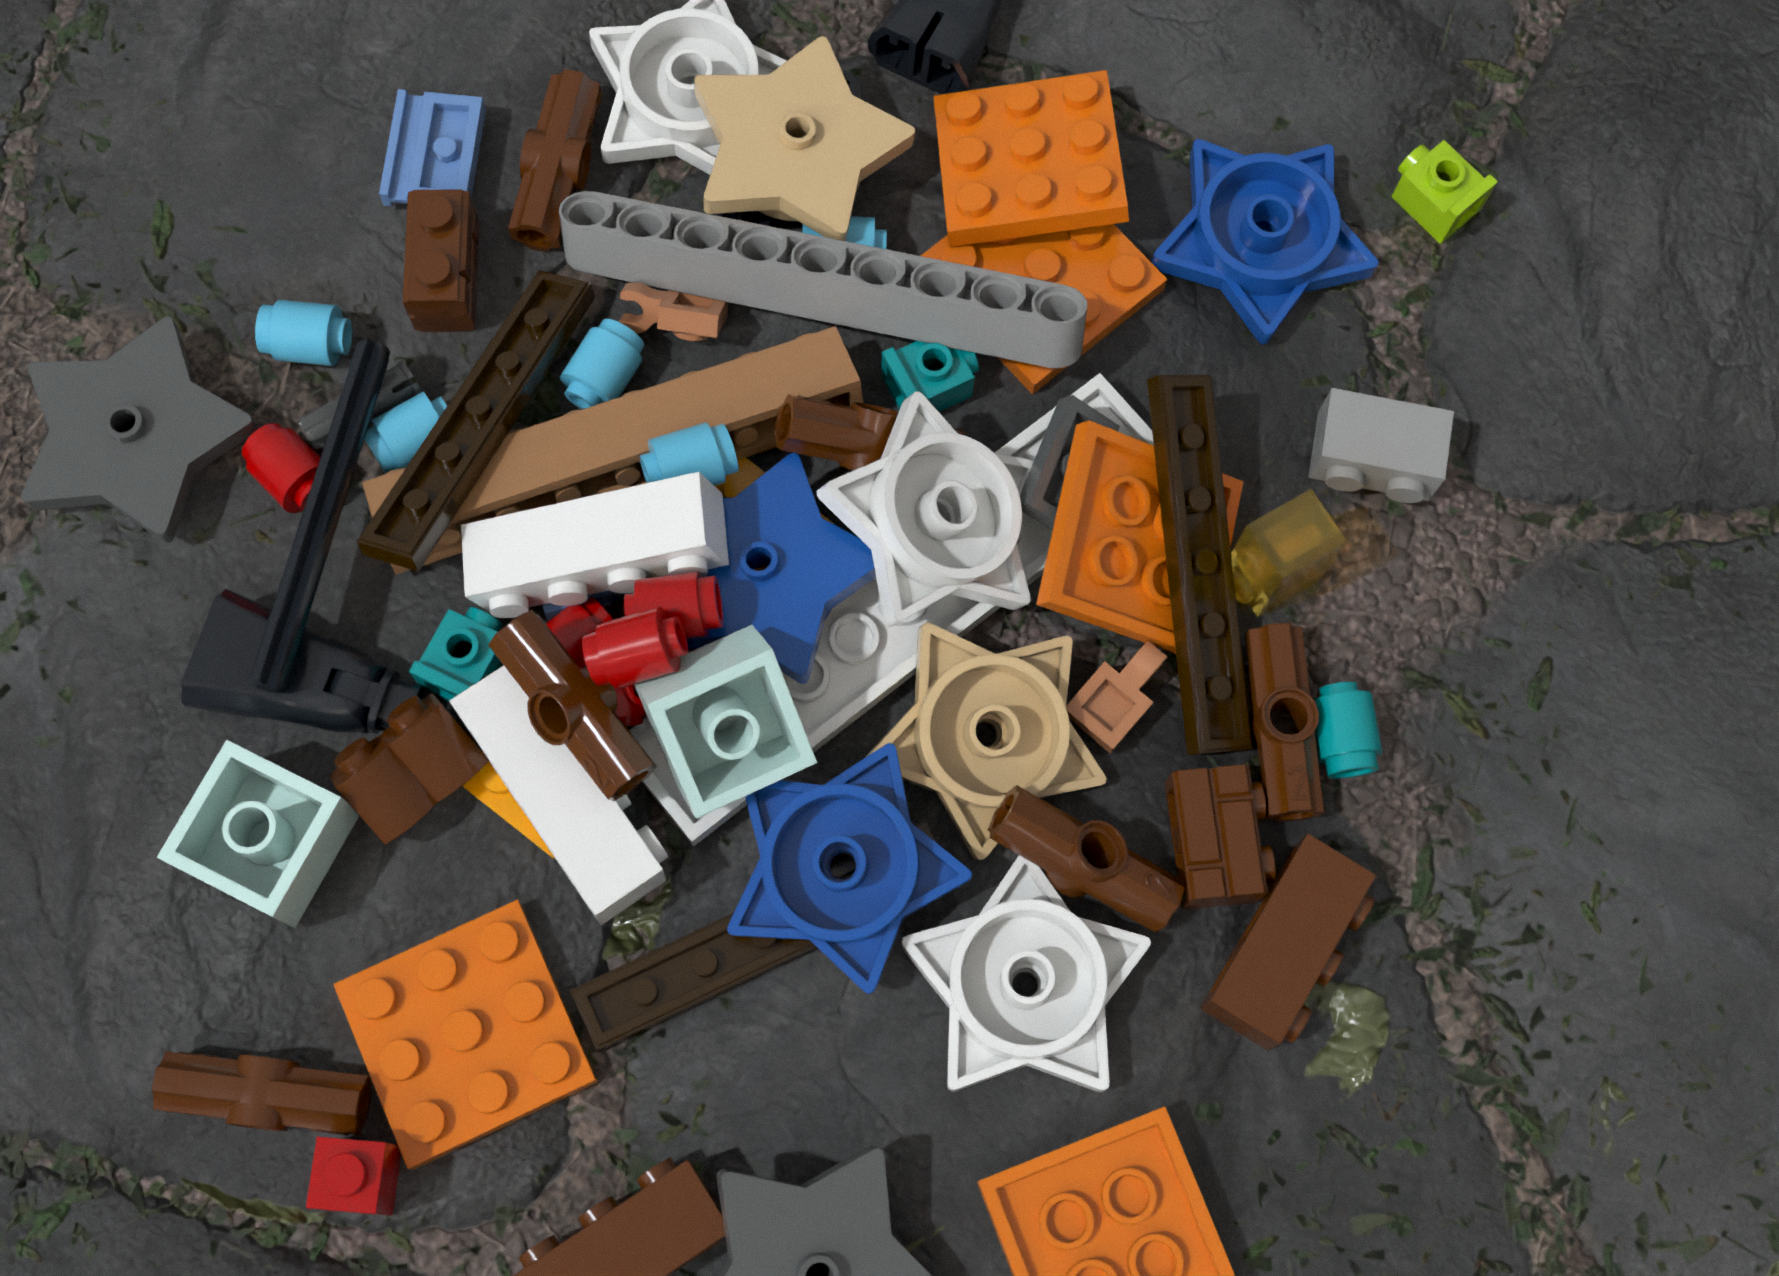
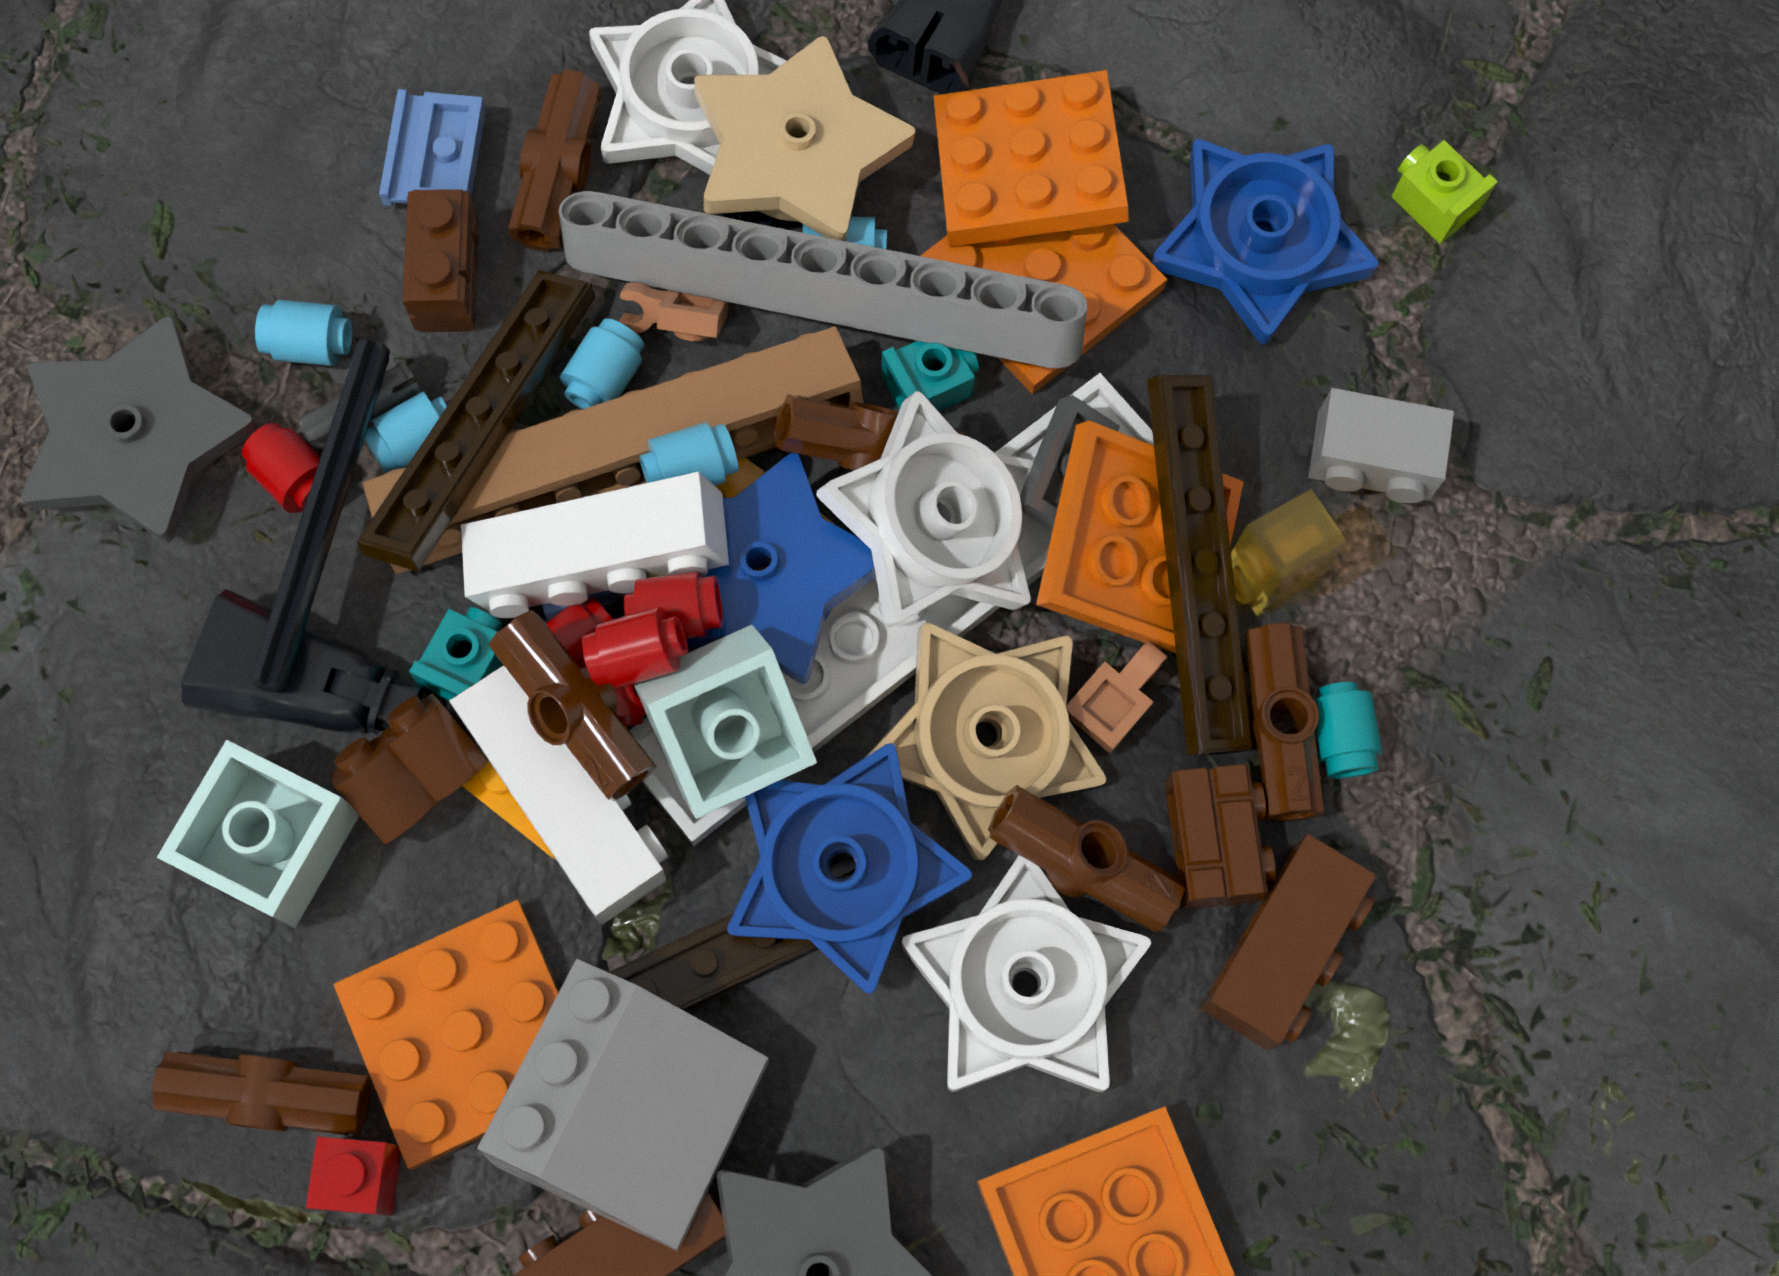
(624, 1105): none -> light grey slope

